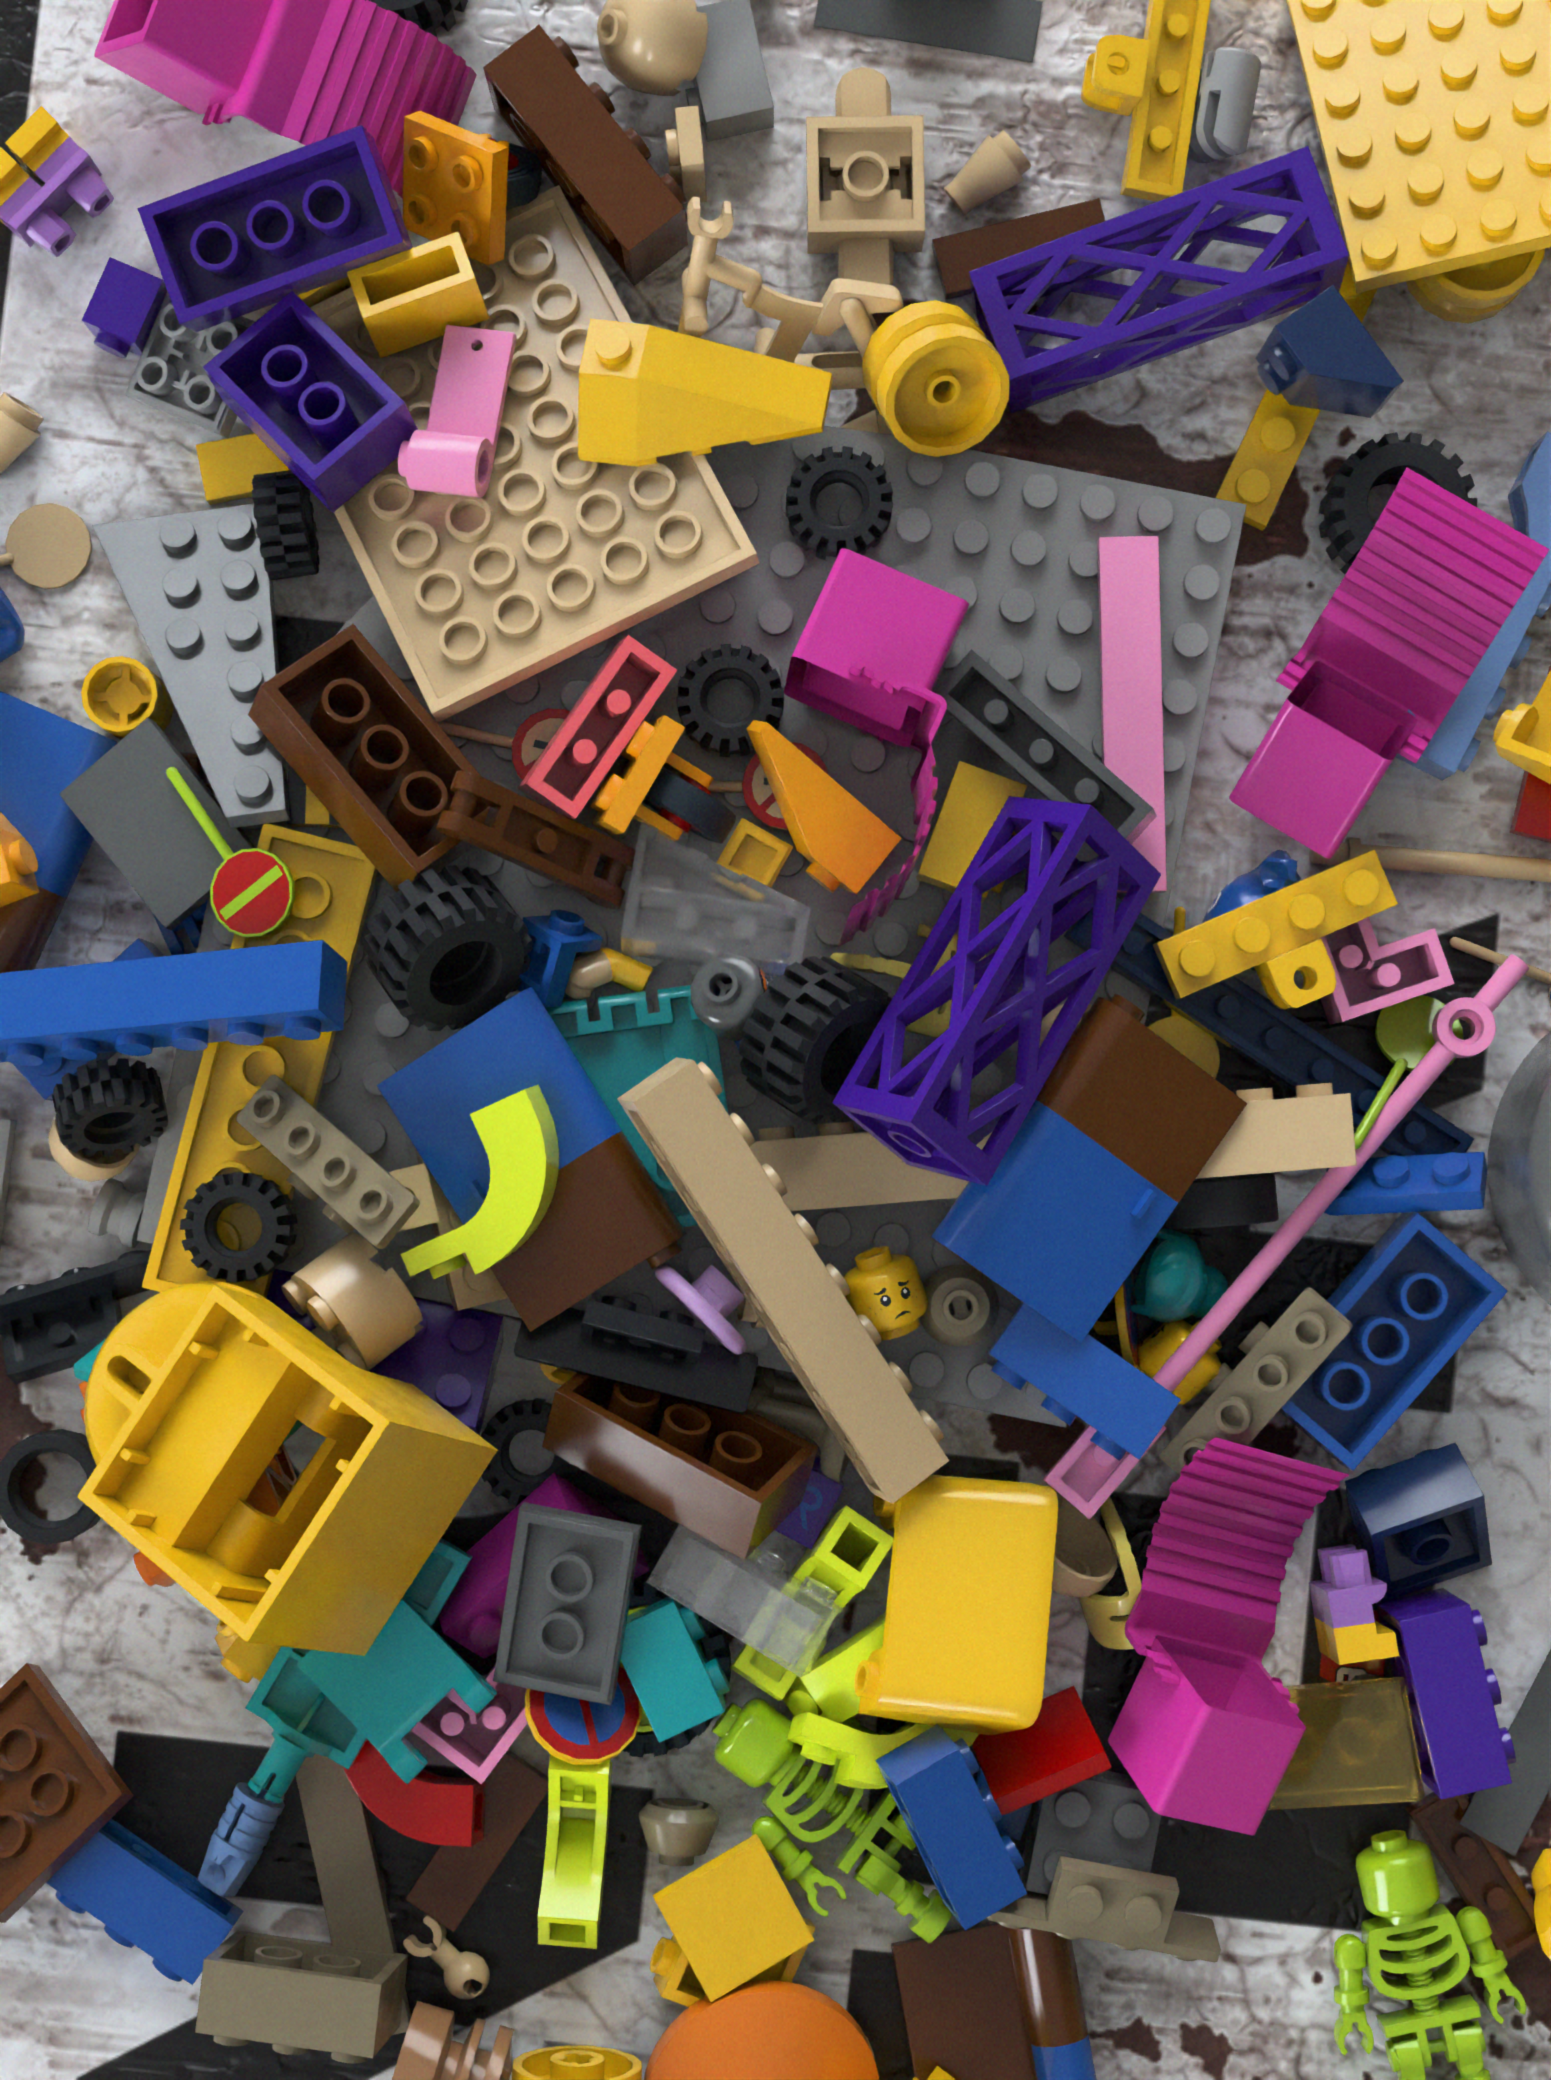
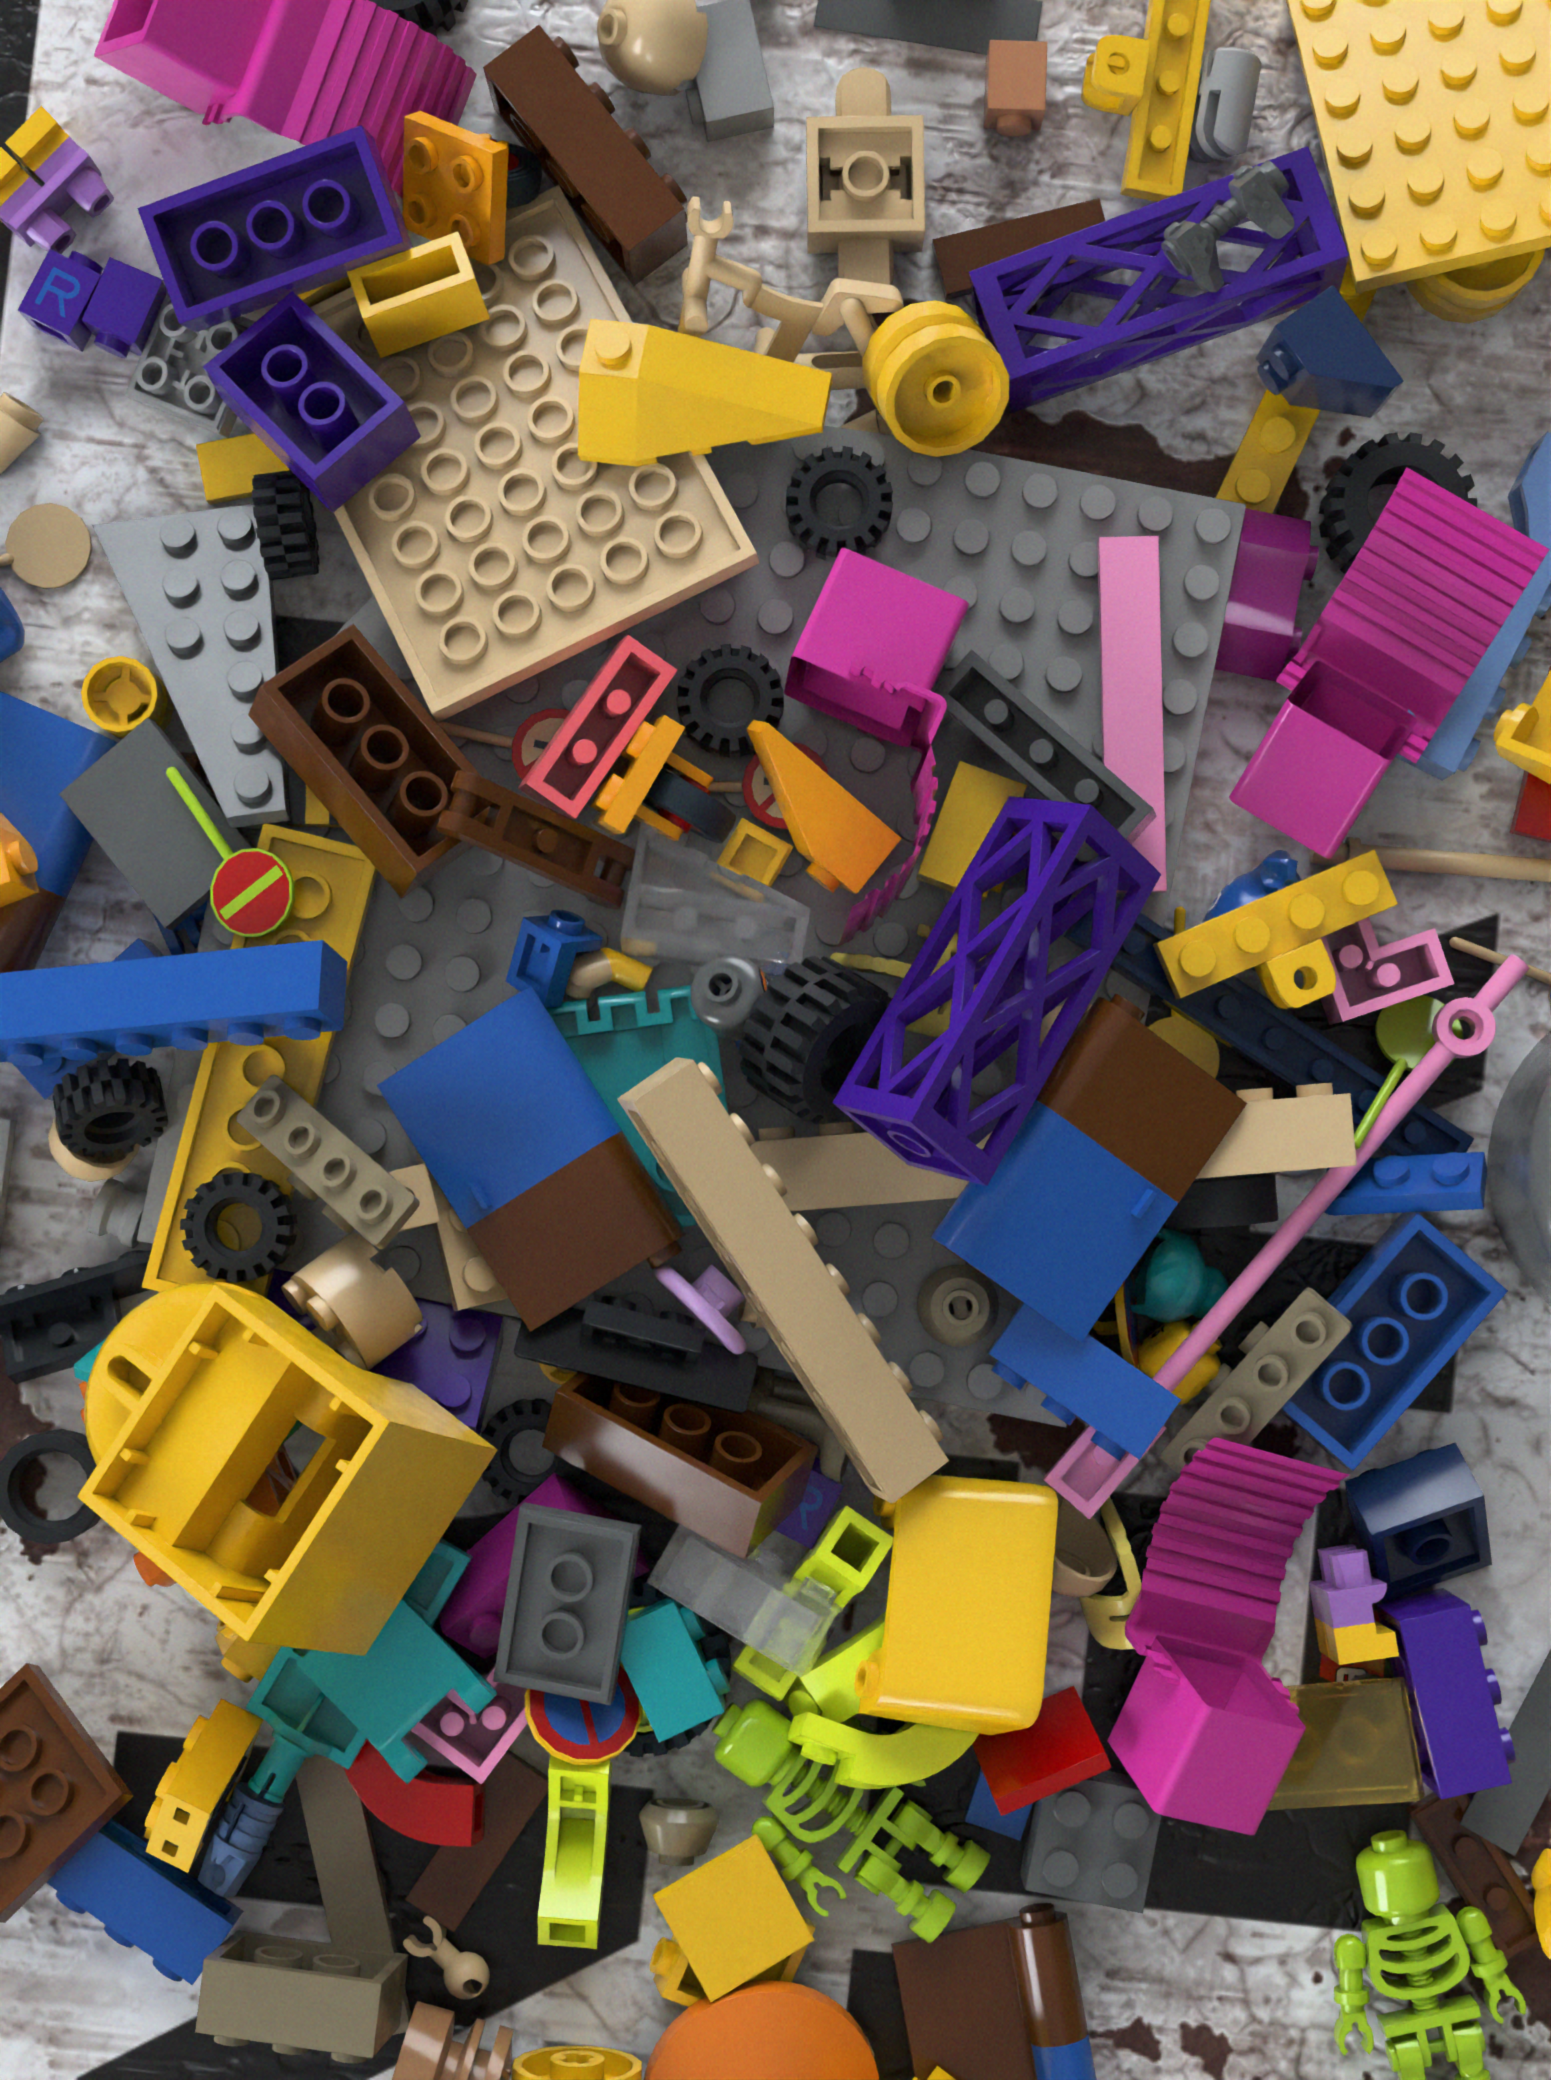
(61, 296): none -> dark purple brick
(200, 1783): none -> yellow piece
(447, 947): black tyre -> none
(464, 415): bright pink door -> none
(523, 1179): neon yellow arch -> none
(686, 153): tan plate -> none
(887, 1291): yellow head -> none
(954, 1825): blue brick -> none
(988, 172): tan cone -> none
(1015, 86): none -> nougat brick
(1116, 1908): dark tan bracket -> none
(1254, 195): none -> dark grey piece
(1264, 595): none -> magenta brick

